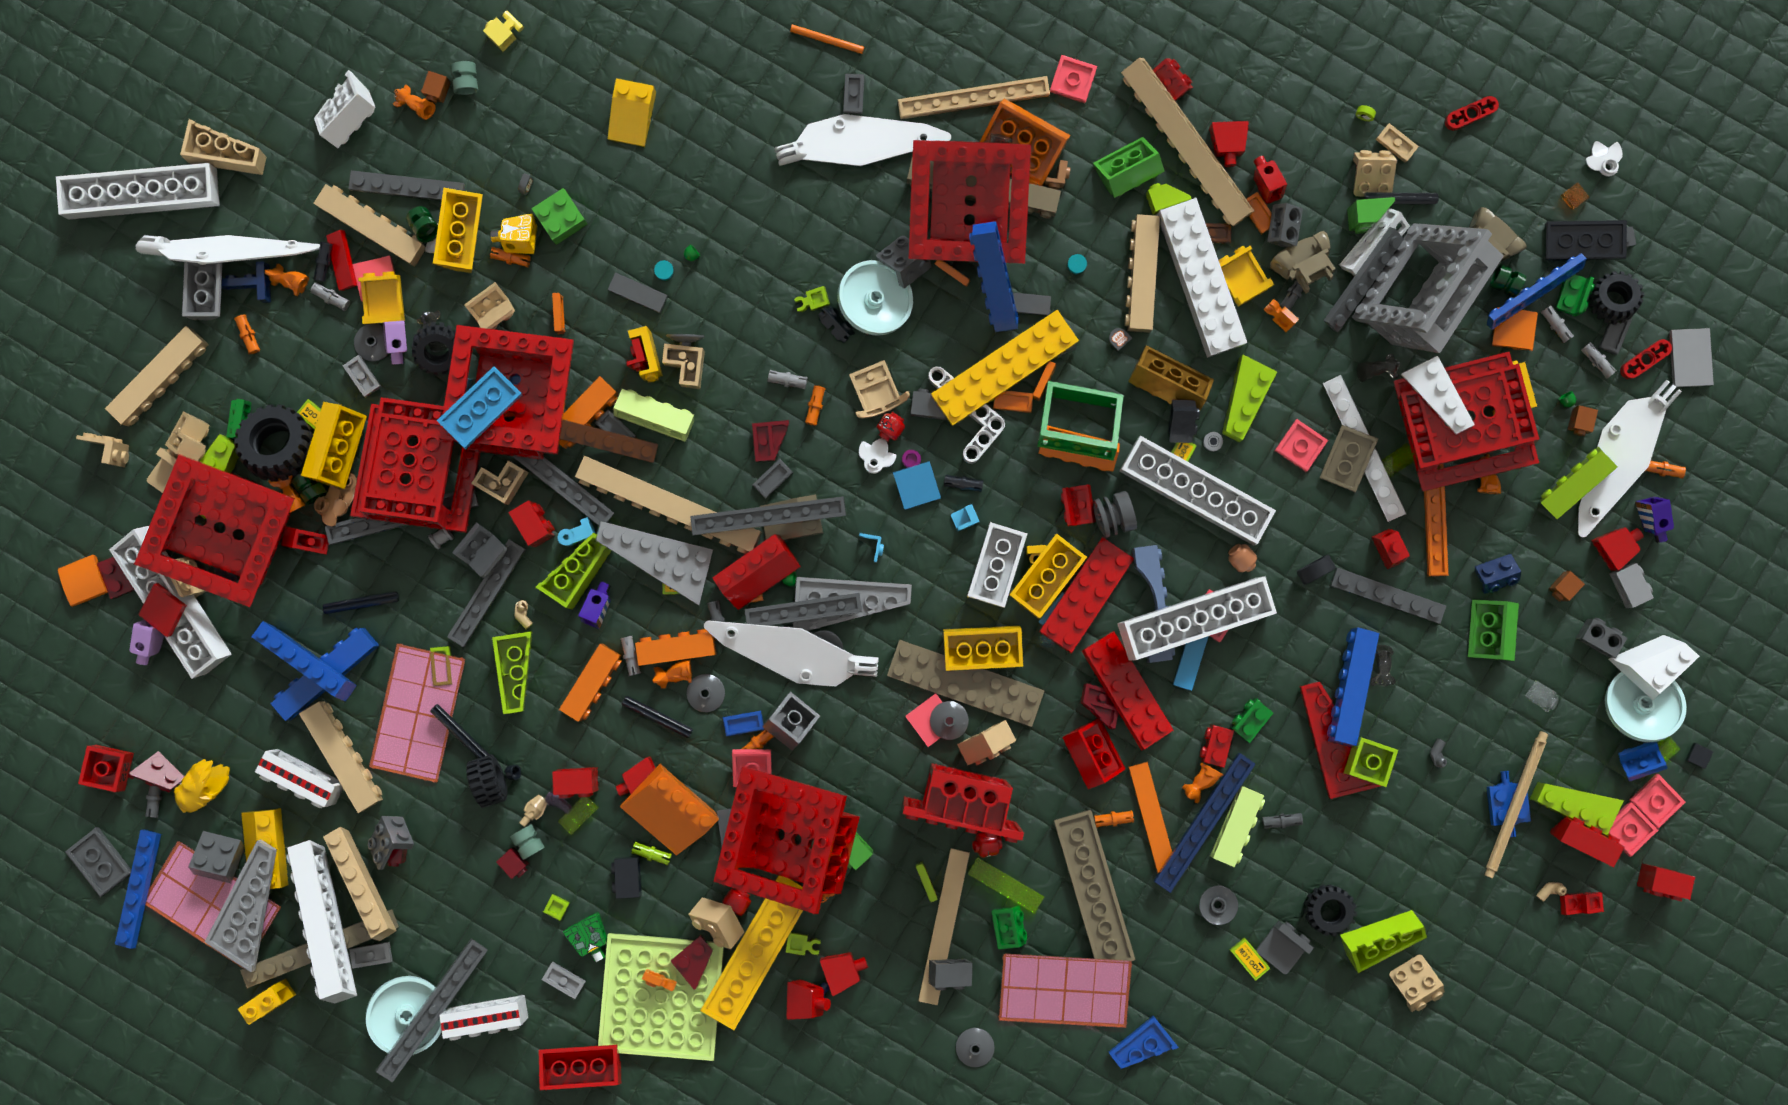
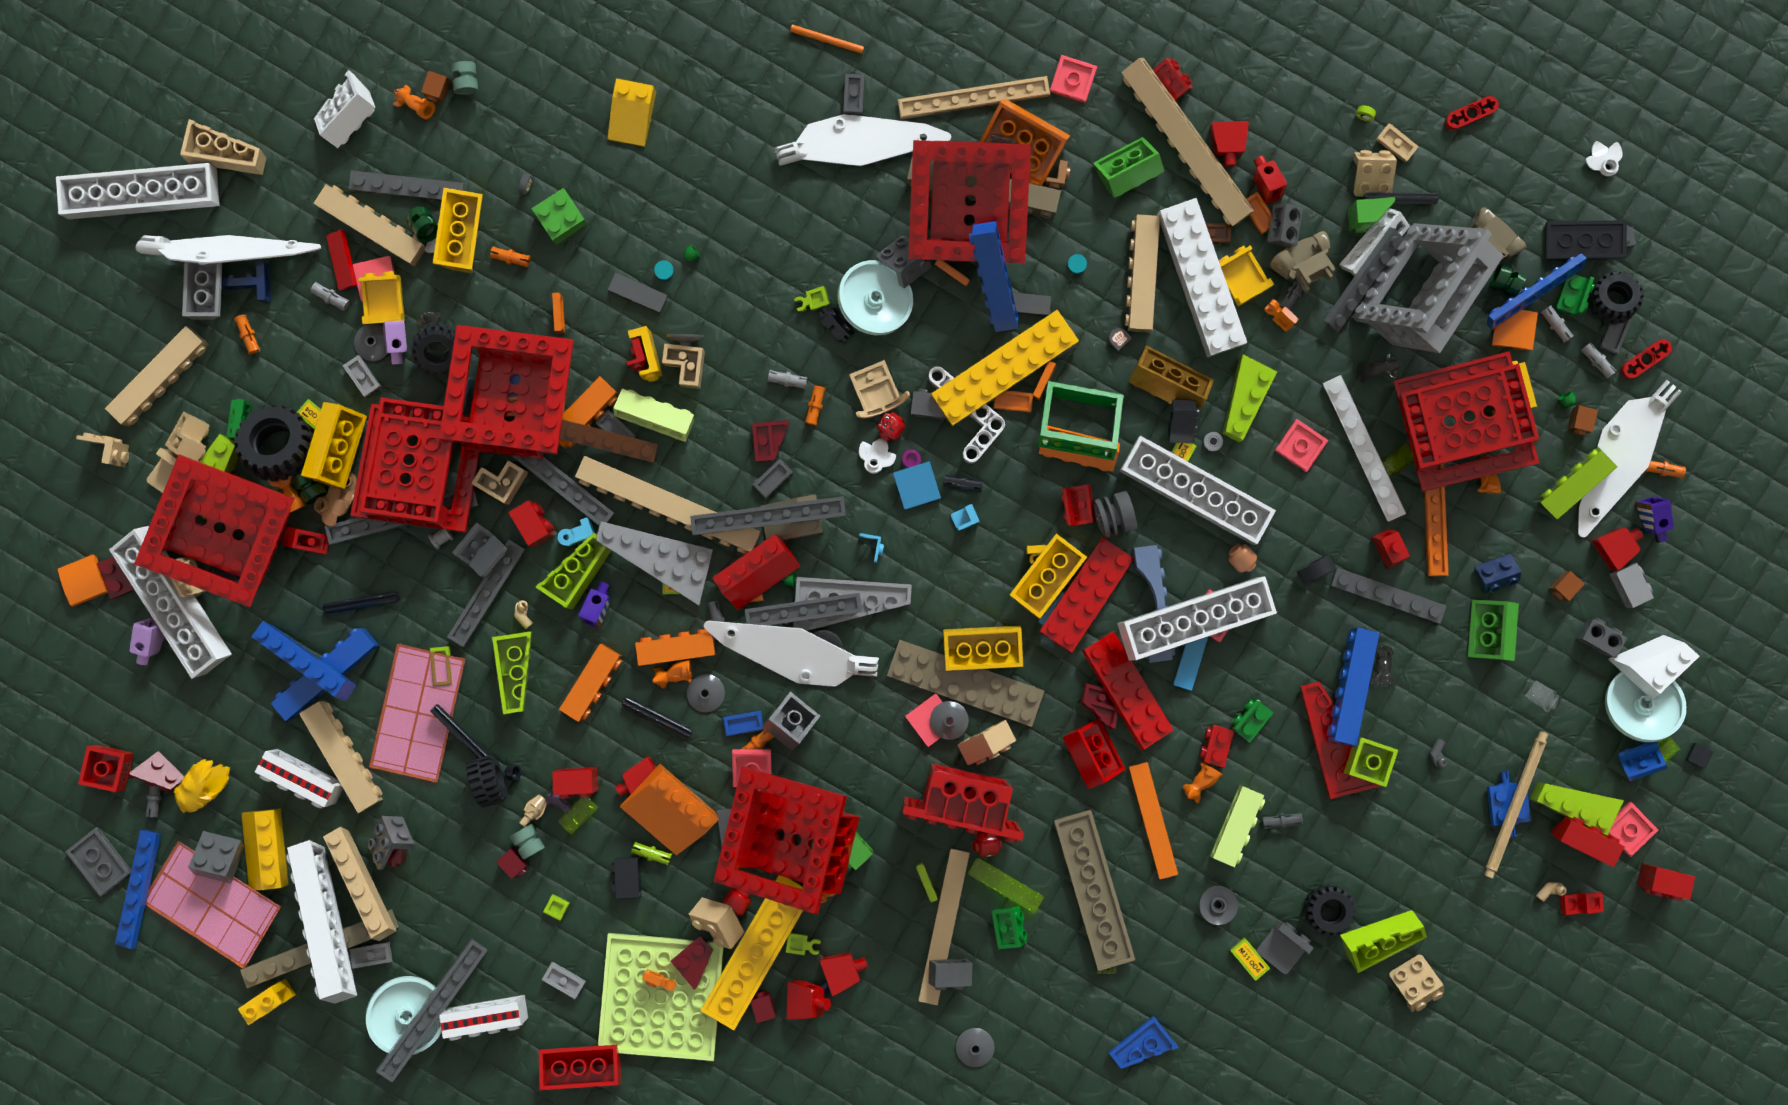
(162, 610): red tile -> none
(242, 917): light grey wing -> none
(293, 280): orange animal -> none
(322, 261): black pin -> none
(479, 407): dark azure plate -> none
(490, 307): tan bracket -> none
(501, 33): light yellow brick -> none
(517, 234): yellow torso -> none
(588, 936): green torso -> none
(630, 655): light grey pin -> none
(763, 1006): none -> dark red brick
(997, 565): white brick -> none
(1065, 990): clear pink piece -> none
(1114, 818): orange pin -> none
(1164, 196): lime slope -> none
(1204, 822): dark blue plate -> none
(1349, 458): dark tan tile -> none
(1439, 393): white wing -> none
(1575, 196): clear orange plate -> none
(1657, 801): coral tile -> none
(1691, 357): light grey tile -> none

